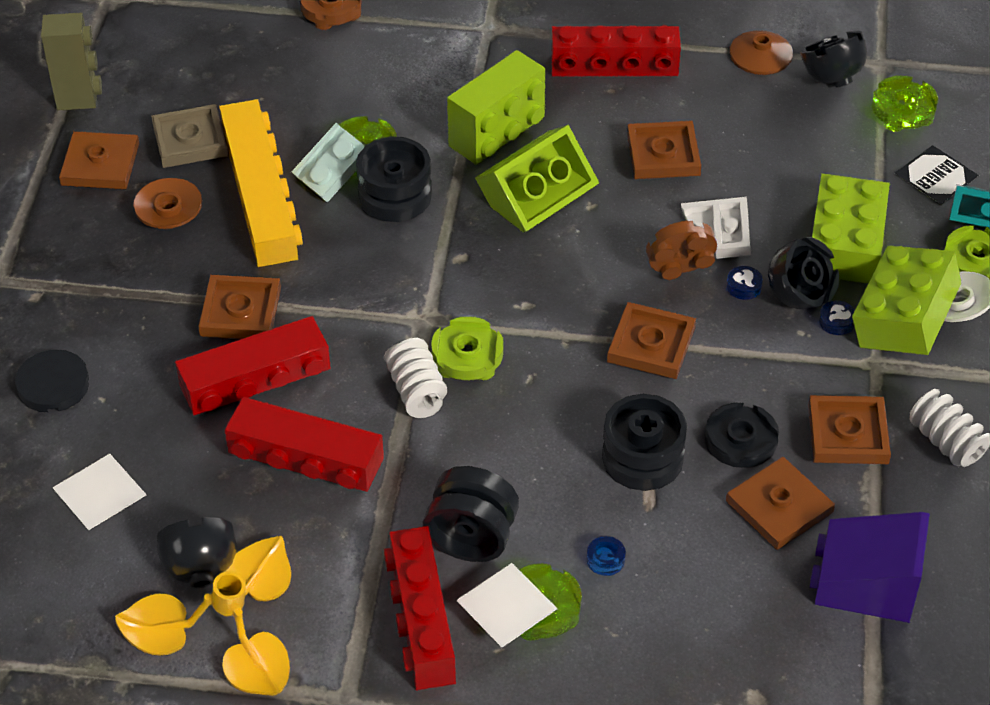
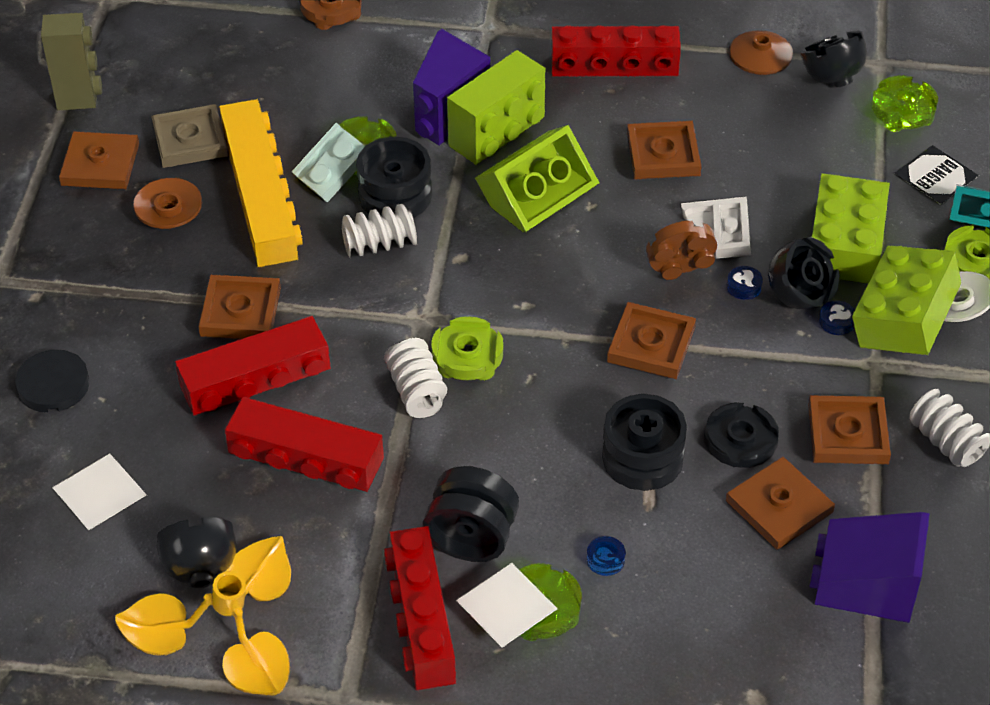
(378, 229): none -> white piece
(445, 70): none -> dark purple slope

